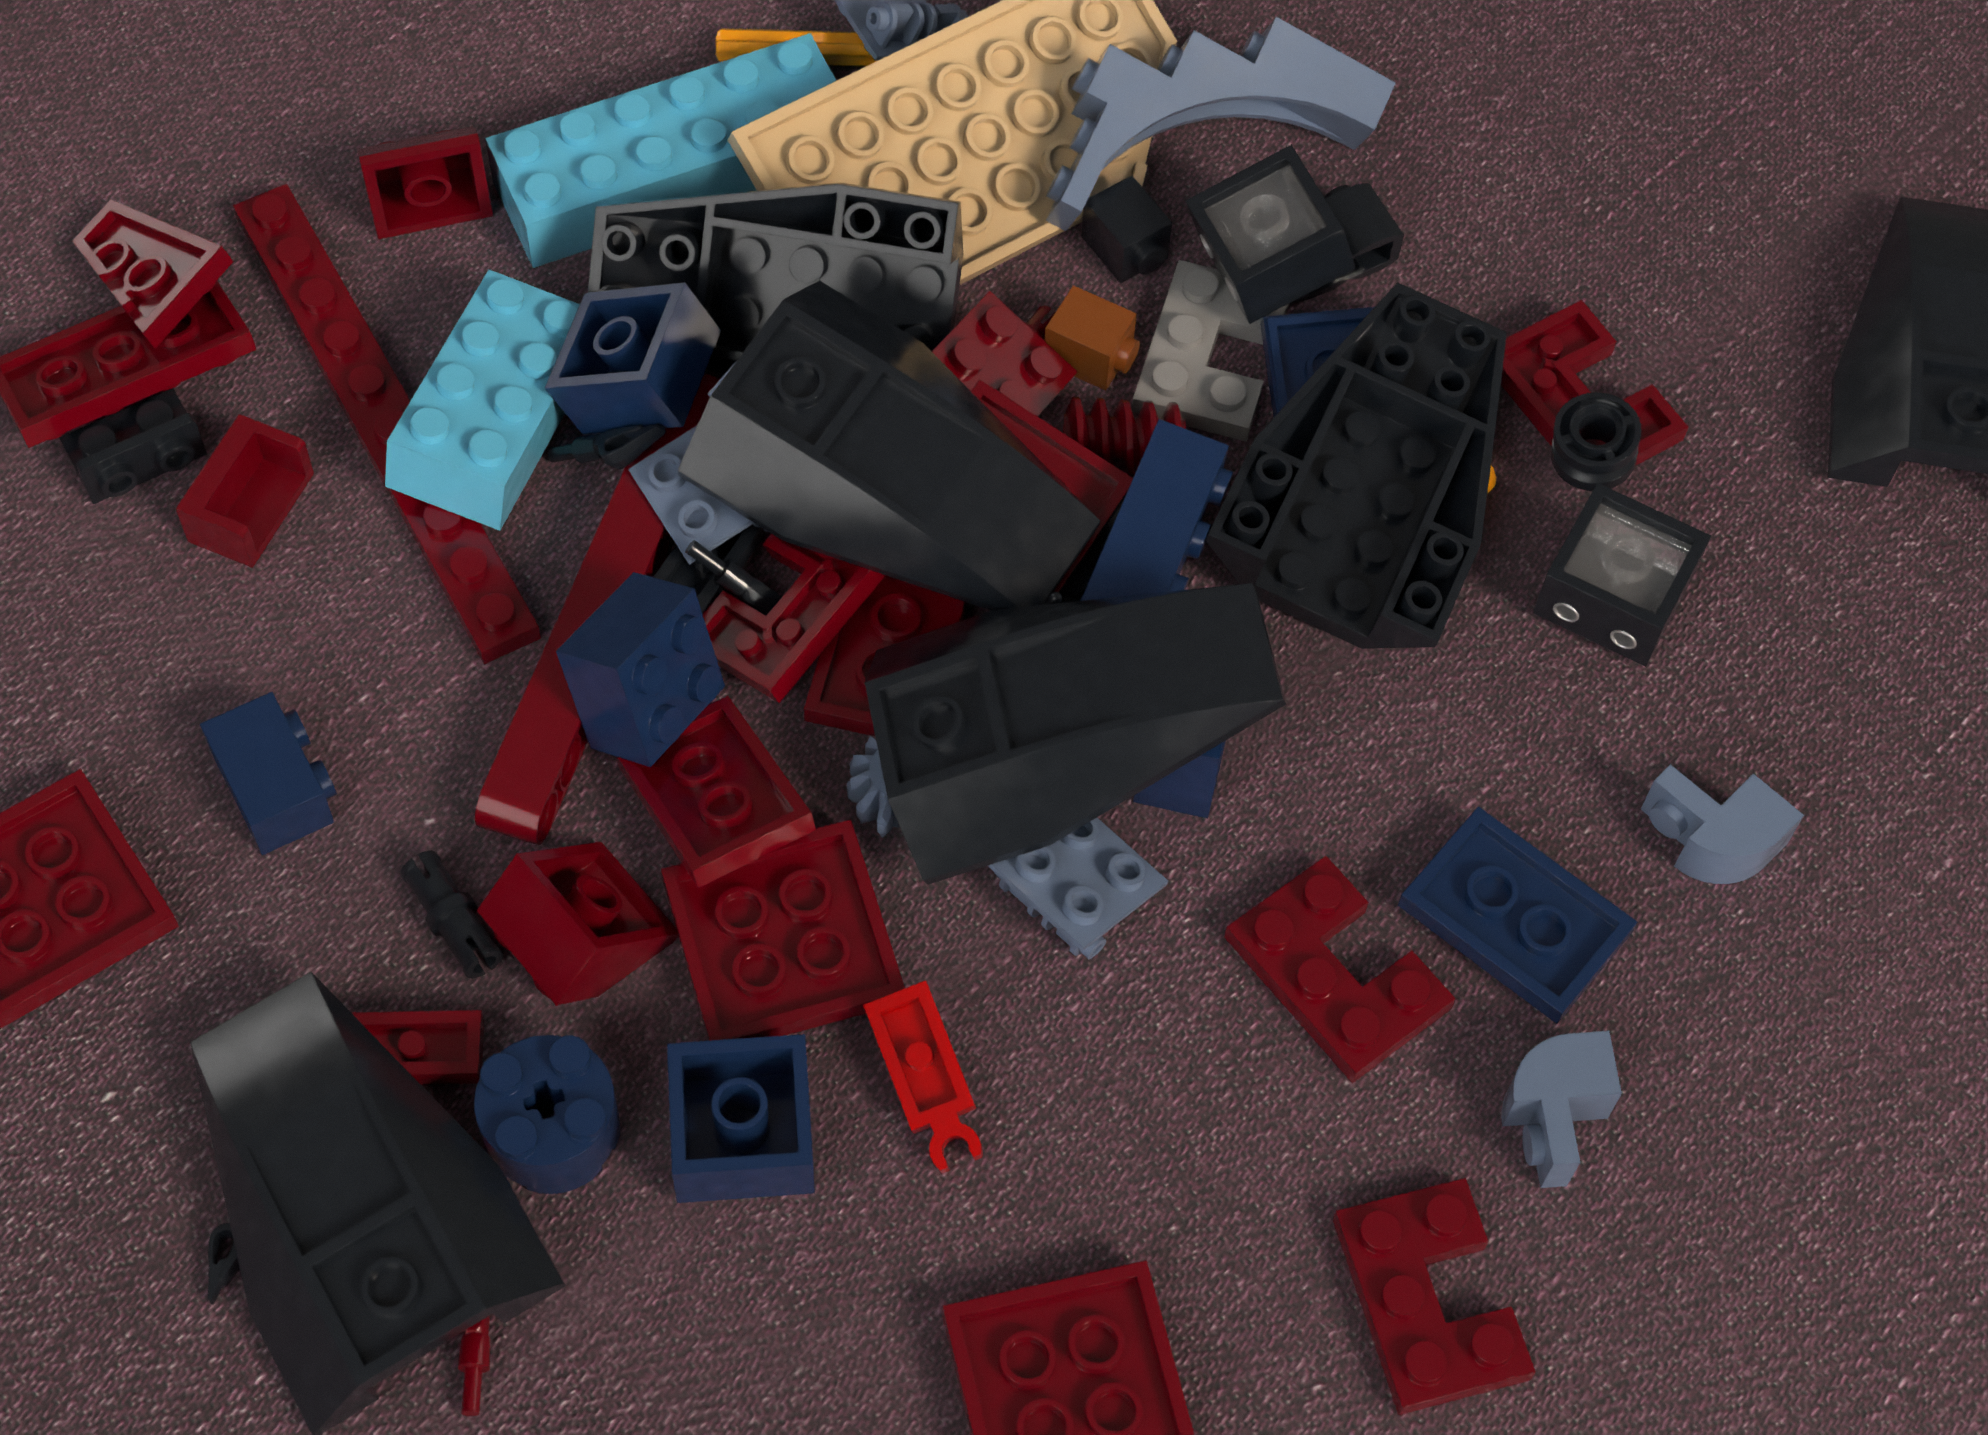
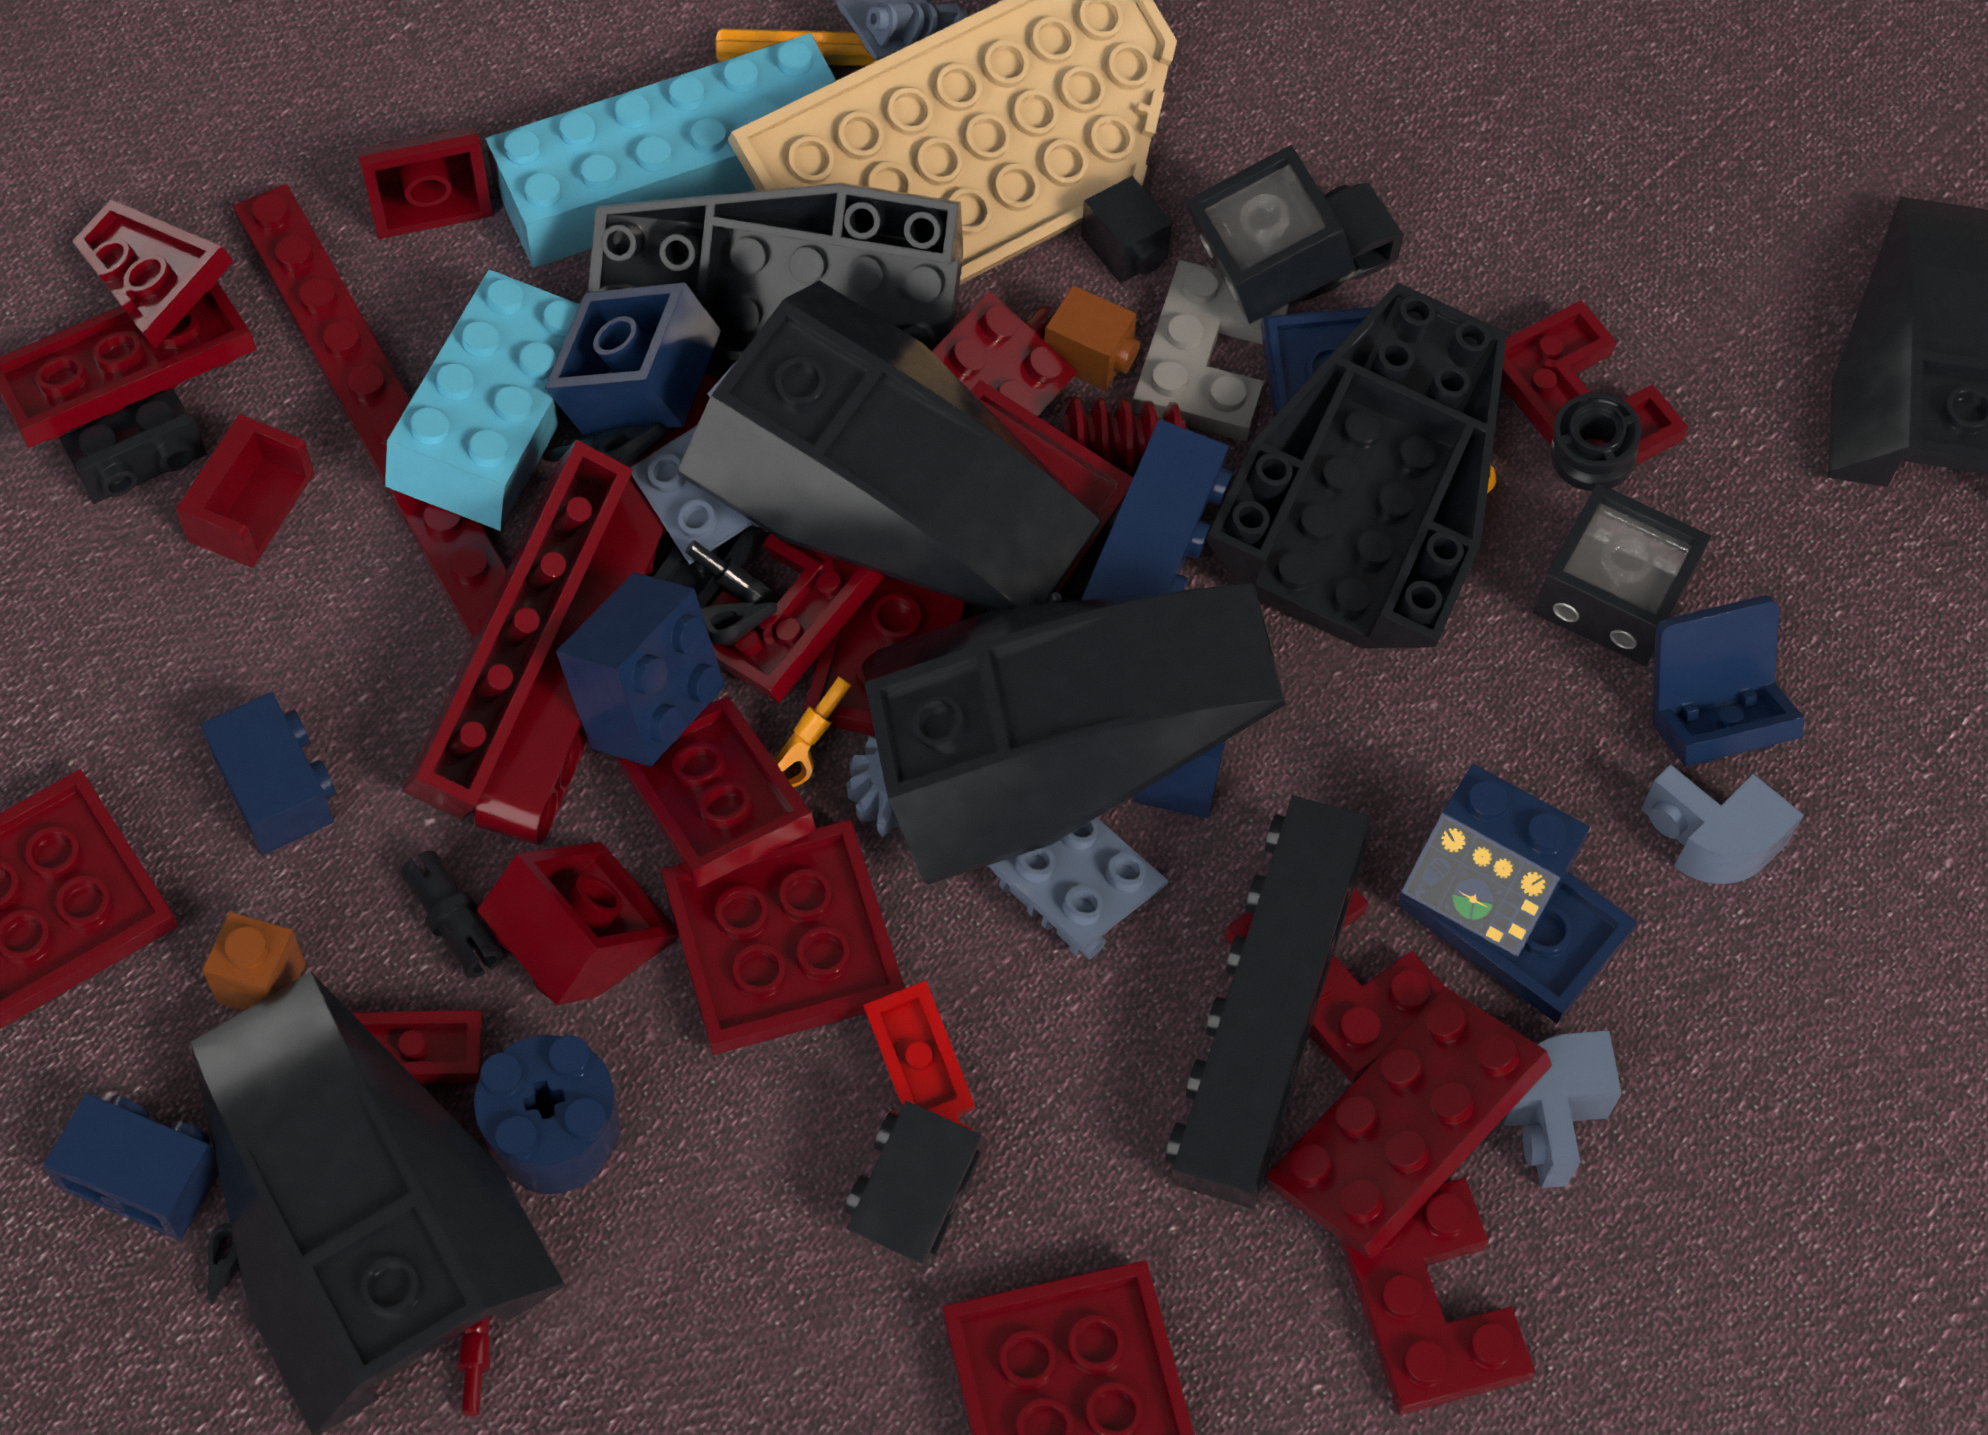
(134, 1164): none -> dark blue brick
(251, 961): none -> dark orange brick
(517, 631): none -> dark red brick
(733, 621): none -> black hand
(740, 1118): dark blue brick -> none
(808, 732): none -> light orange hand
(914, 1182): none -> black brick
(1270, 1003): none -> black brick
(1275, 78): sand blue arch -> none
(1408, 1122): none -> dark red plate
(1494, 862): none -> dark blue slope
(1719, 683): none -> dark blue bracket

